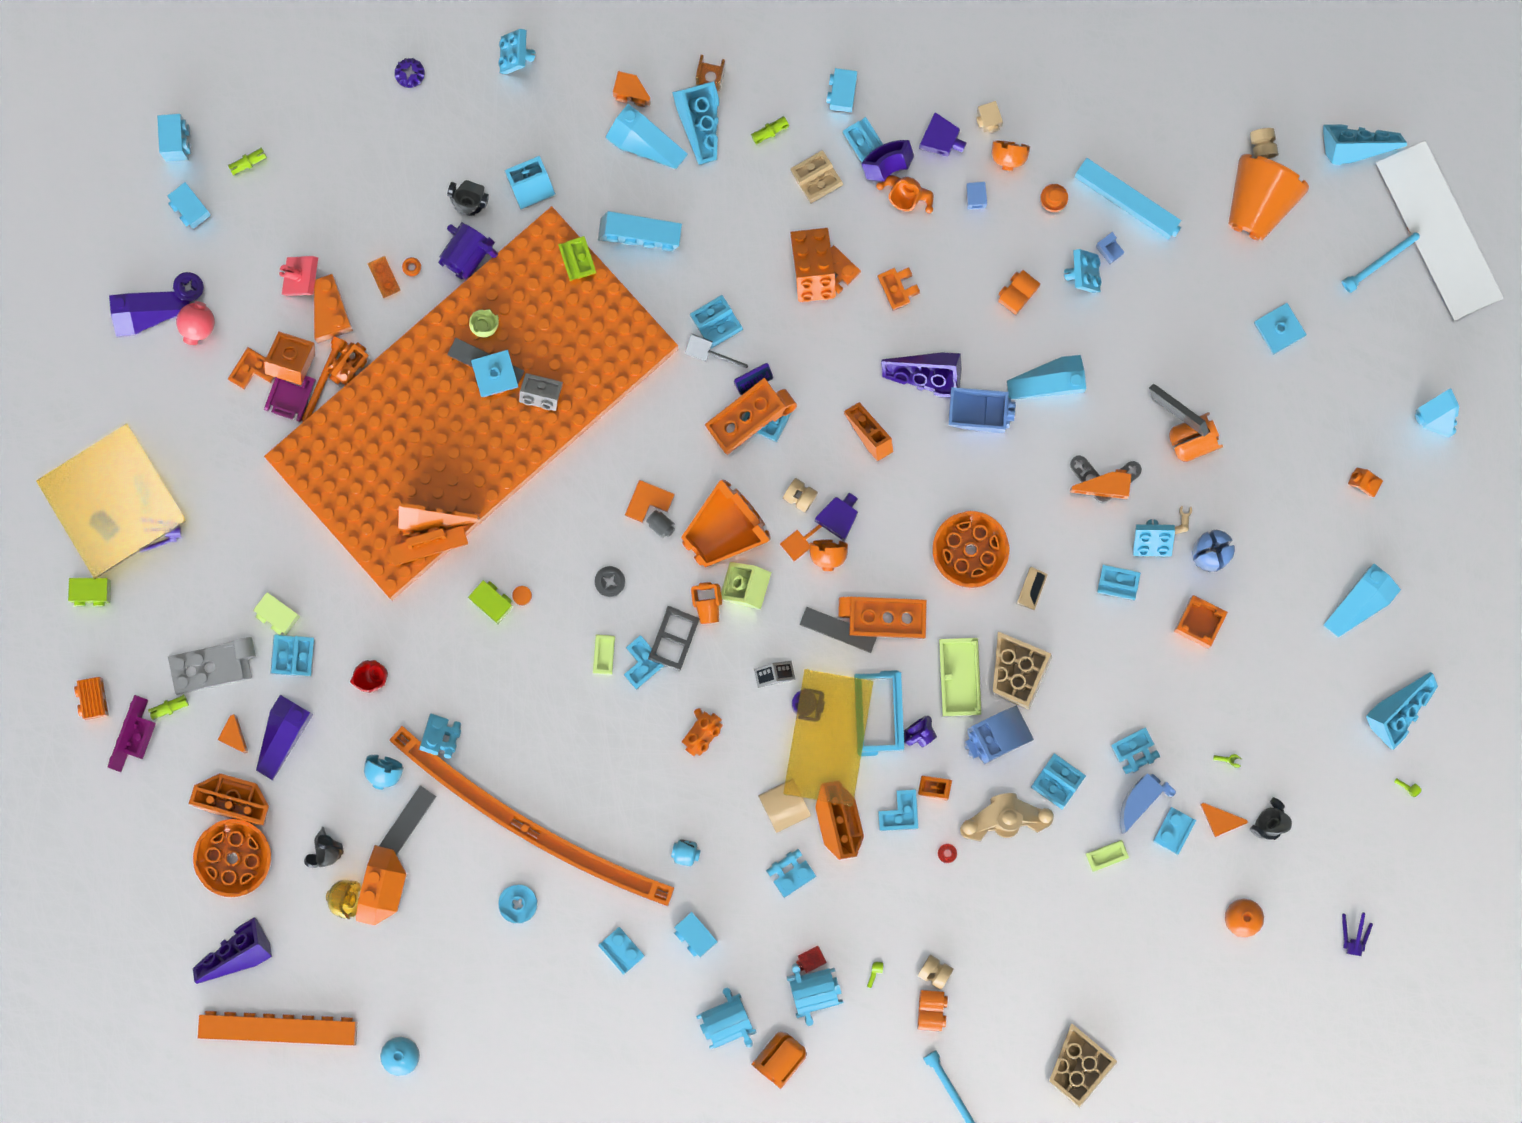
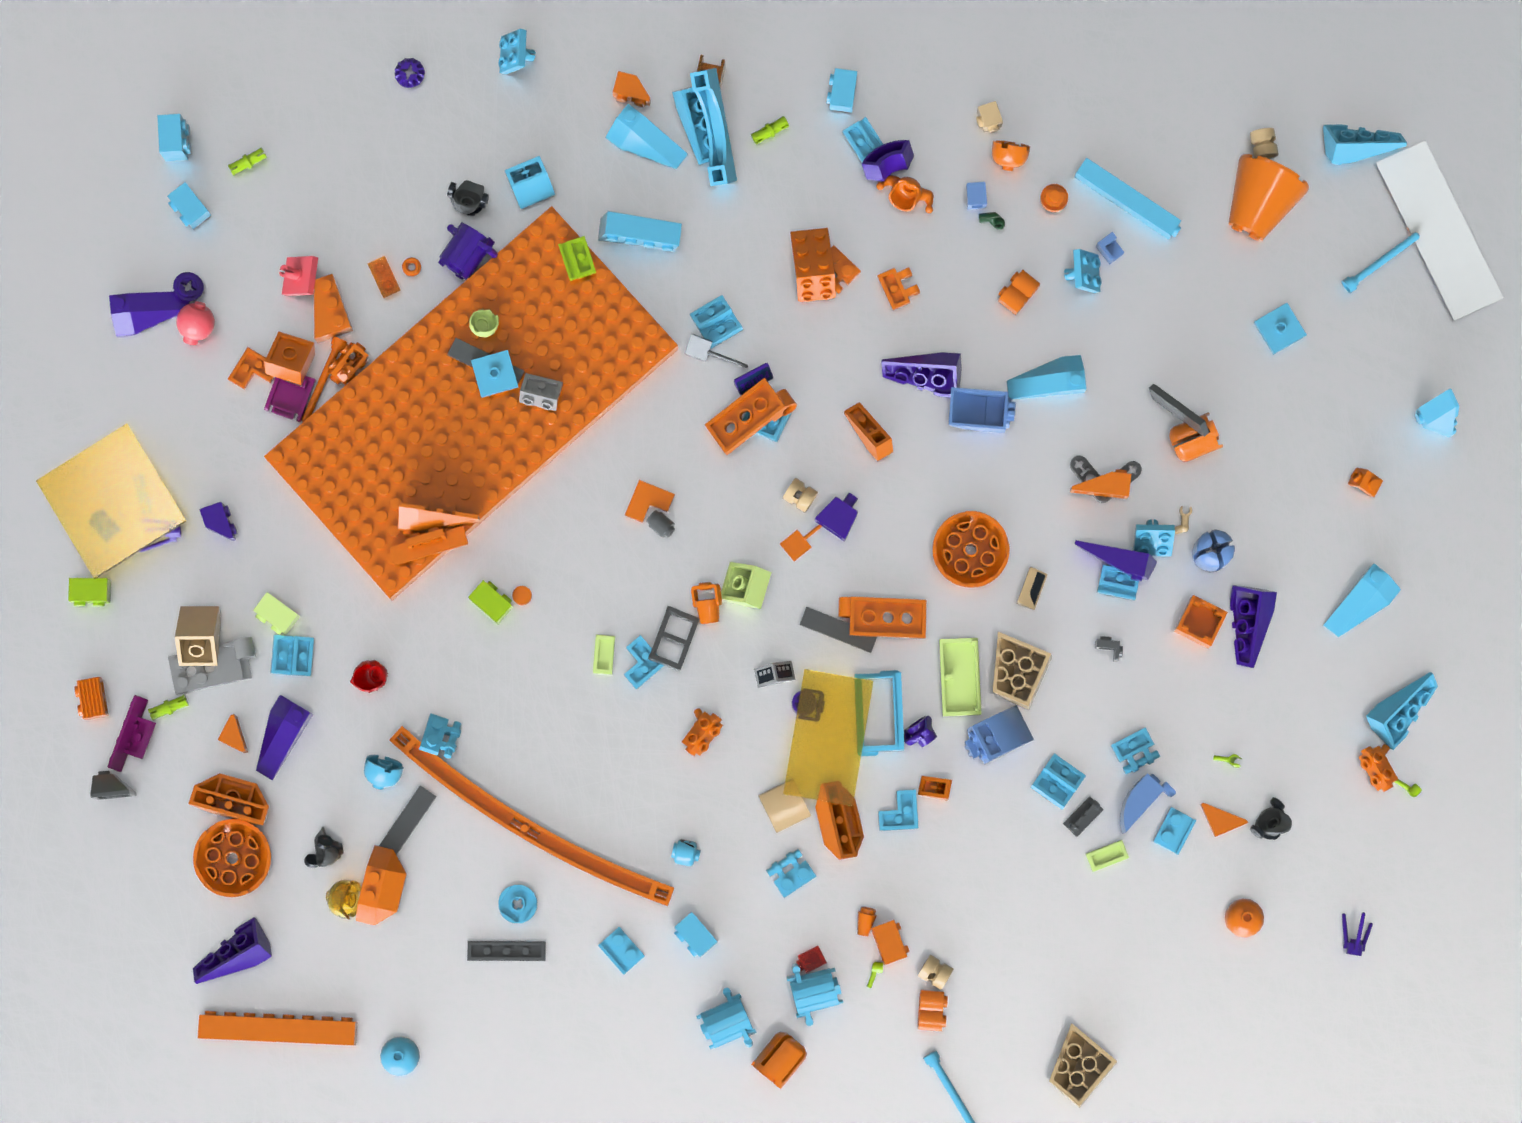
(109, 786): none -> dark grey slope
(198, 635): none -> tan slope
(217, 520): none -> dark purple slope
(506, 951): none -> dark grey tile
(608, 572): dark grey gear -> none
(721, 162): none -> medium azure arch
(724, 527): orange cone -> none
(816, 176): tan slope -> none
(828, 554): orange cylinder -> none
(866, 918): none -> orange cone
(889, 942): none -> orange container
(941, 137): dark purple torso -> none
(942, 857): clear red plate -> none
(993, 218): none -> dark green arm
(1005, 817): tan piece -> none
(1083, 816): none -> dark grey hinge
(1107, 643): none -> dark grey bracket
(1132, 563): none -> dark purple wedge
(1252, 616): none -> dark purple wedge
(1378, 767): none -> orange brick

